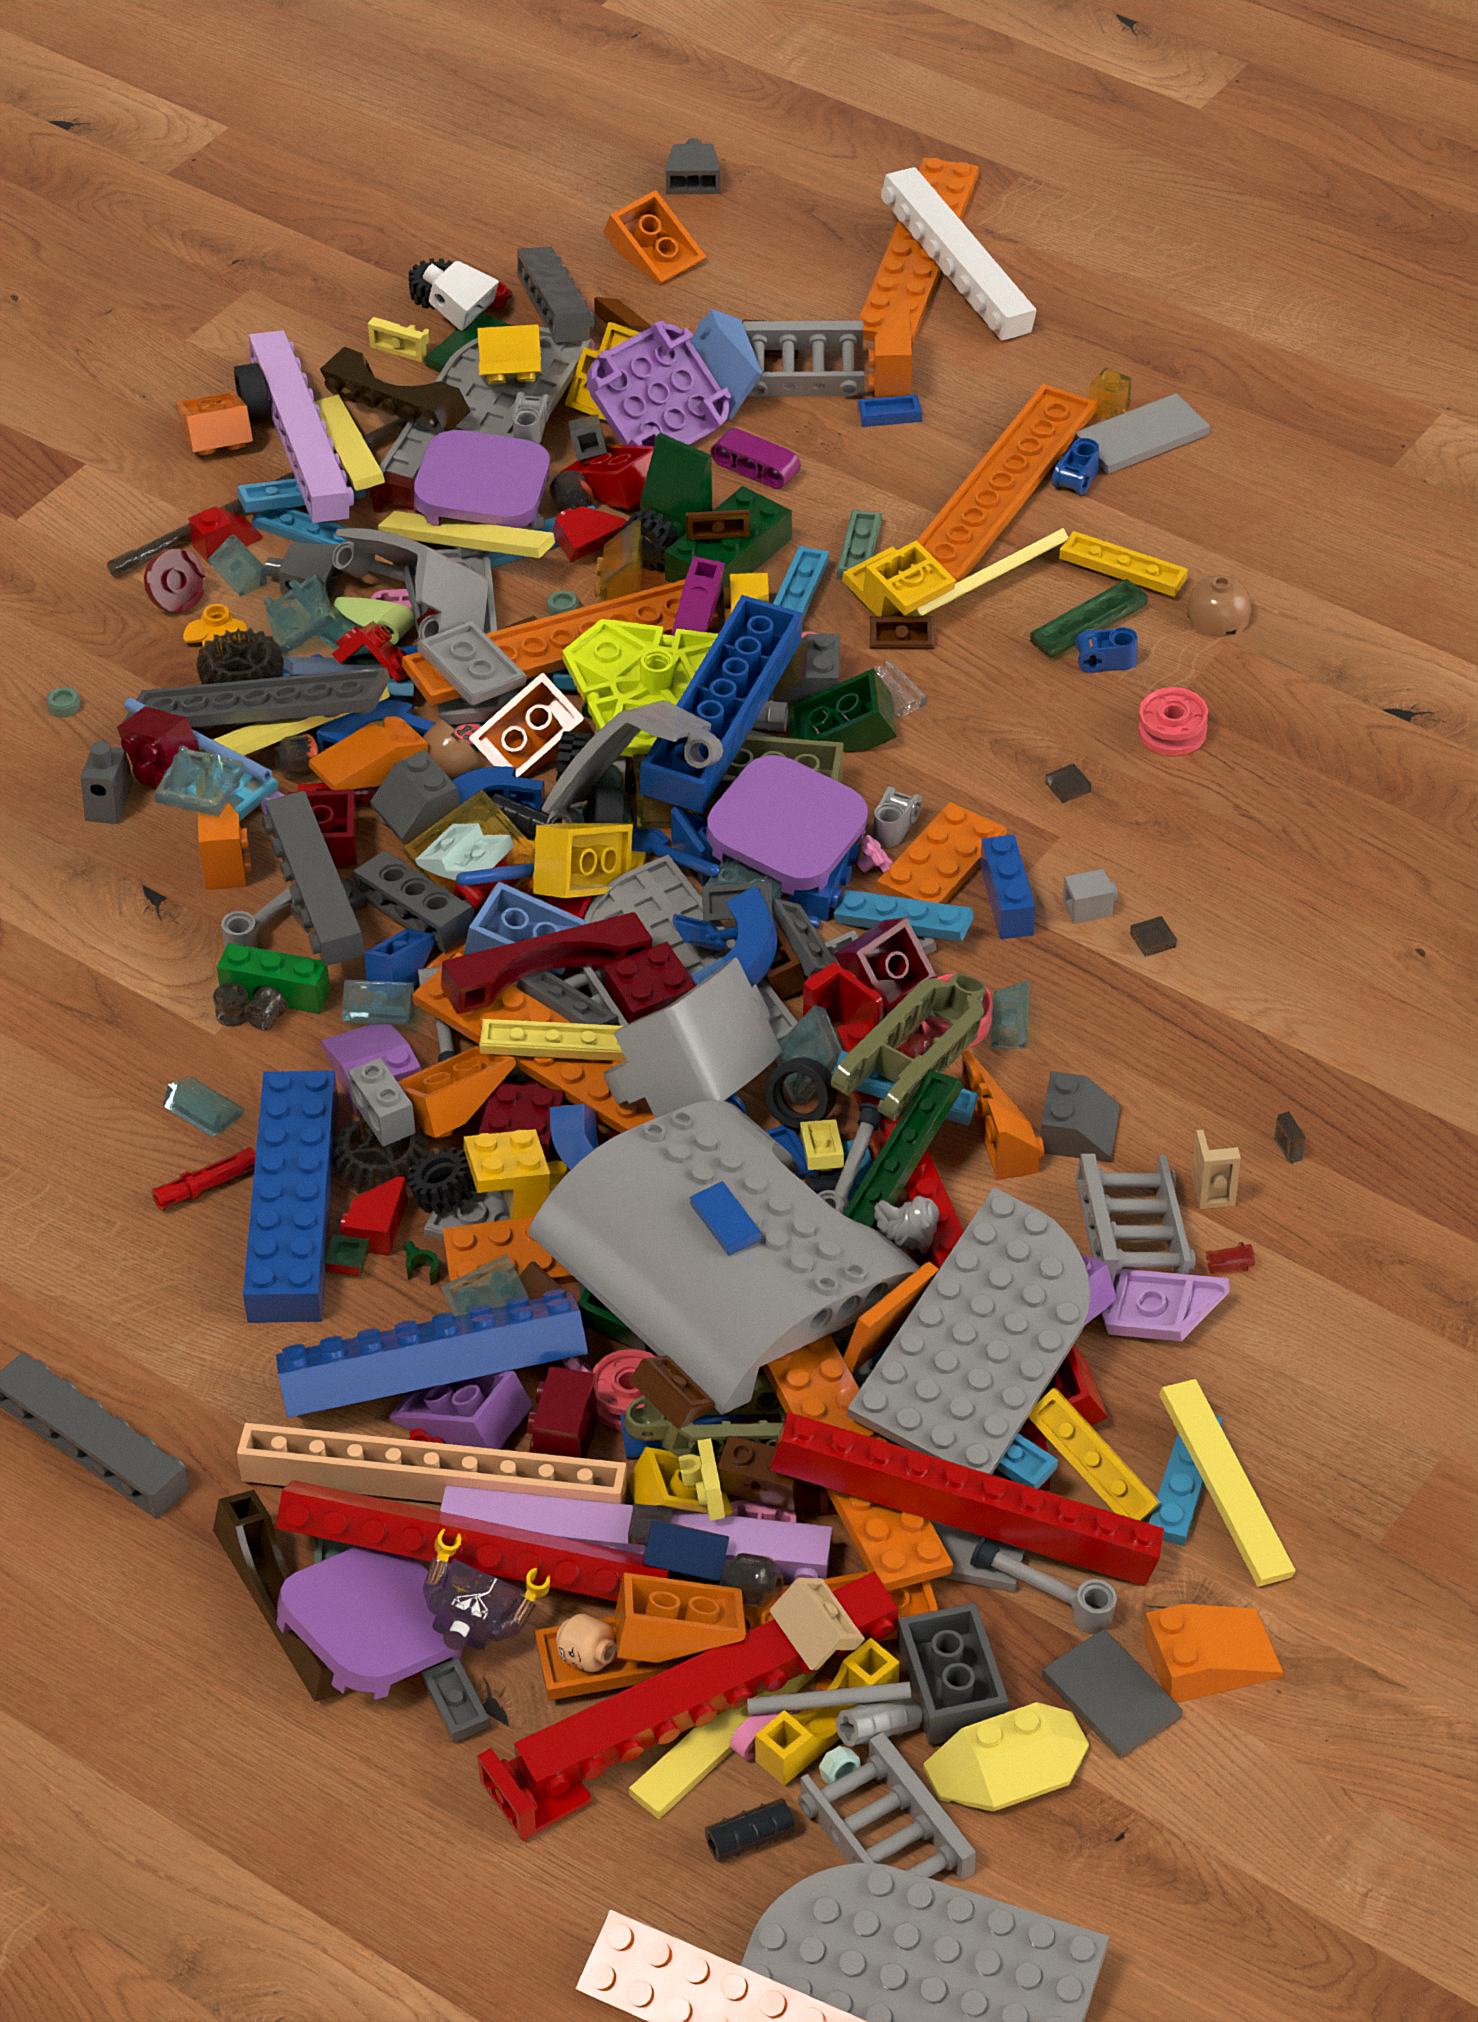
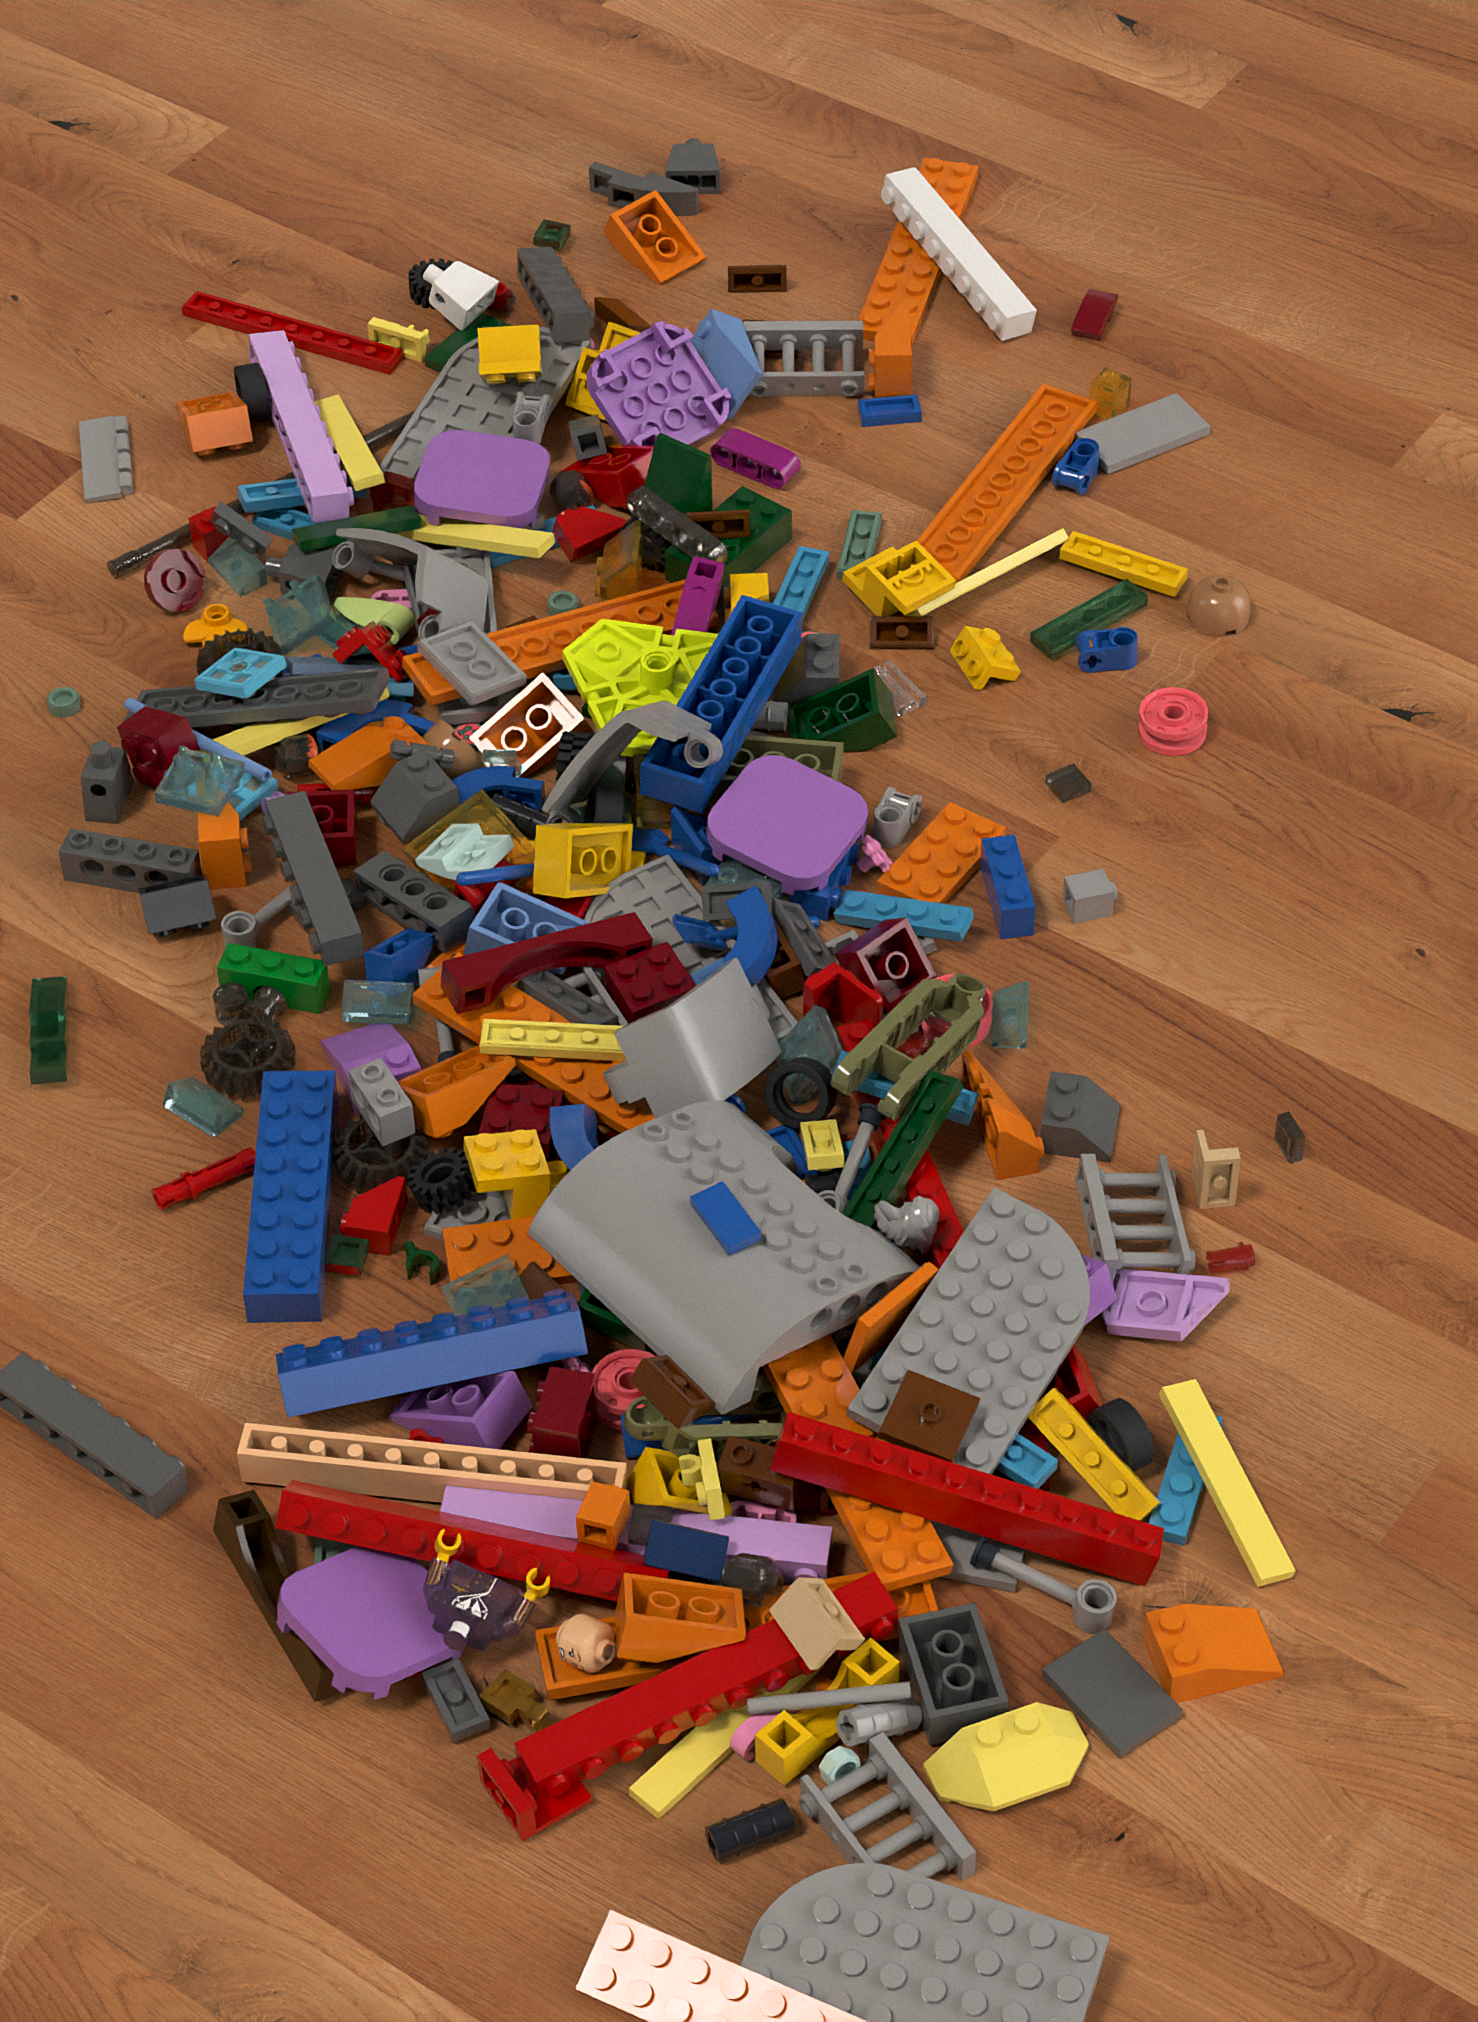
(49, 1030): none -> clear green slope
(105, 458): none -> light grey windscreen
(123, 861): none -> dark grey brick
(177, 905): none -> black brick
(227, 1050): none -> clear smoke gear
(240, 673): none -> medium azure piece
(249, 536): none -> dark grey plate
(303, 334): none -> red tile
(324, 534): none -> dark green tile
(400, 750): none -> dark grey axle
(430, 405): dark brown arch -> none
(502, 758): none -> clear light blue tile
(514, 1698): none -> pearl gold plate
(552, 234): none -> plate
(603, 1515): none -> orange brick
(626, 188): none -> dark grey slope
(650, 509): none -> clear smoke beam
(757, 278): none -> reddish brown slope
(929, 1417): none -> reddish brown plate
(983, 656): none -> yellow bracket
(1094, 314): none -> dark red slope
(1124, 1432): none -> black tyre
(1153, 936): clear smoke tile -> none

